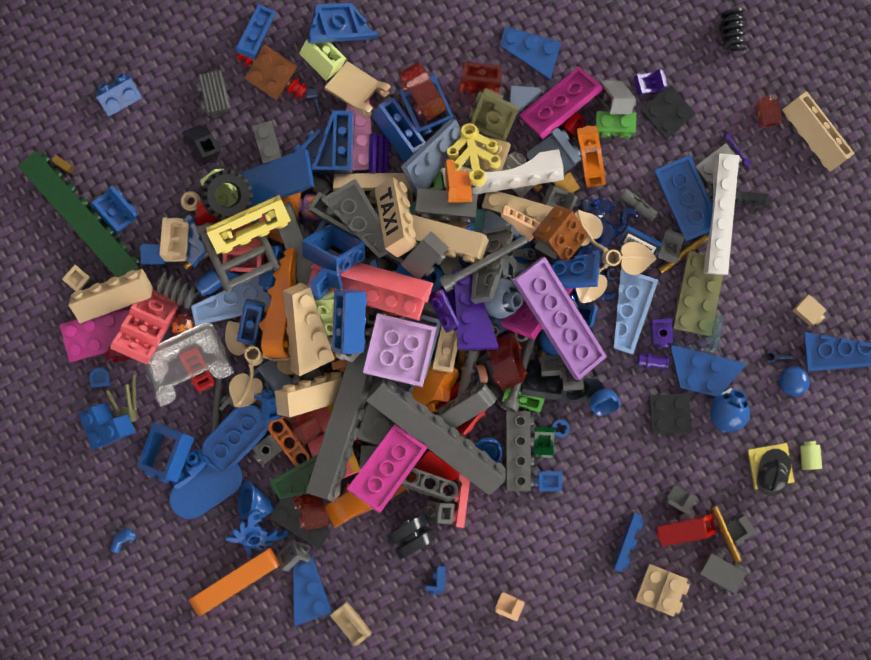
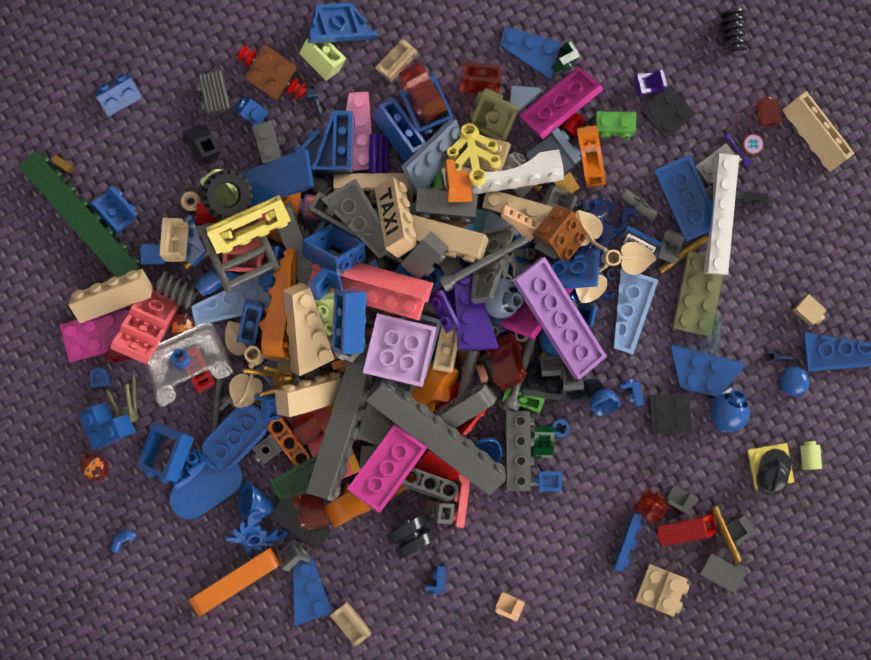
(76, 278): tan plate -> none
(94, 467): none -> clear red head
(181, 364): none -> blue bush
(250, 111): none -> blue bracket
(255, 31): blue plate -> none
(279, 379): none -> pearl gold plant
(356, 88): tan flag -> none
(396, 60): none -> tan hinge
(570, 55): none -> dark green bracket
(616, 97): brick -> none
(635, 394): none -> blue bracket
(652, 361): dark purple pin -> none
(652, 506): none -> clear red brick
(656, 326): dark purple brick -> none
(752, 144): none -> tile

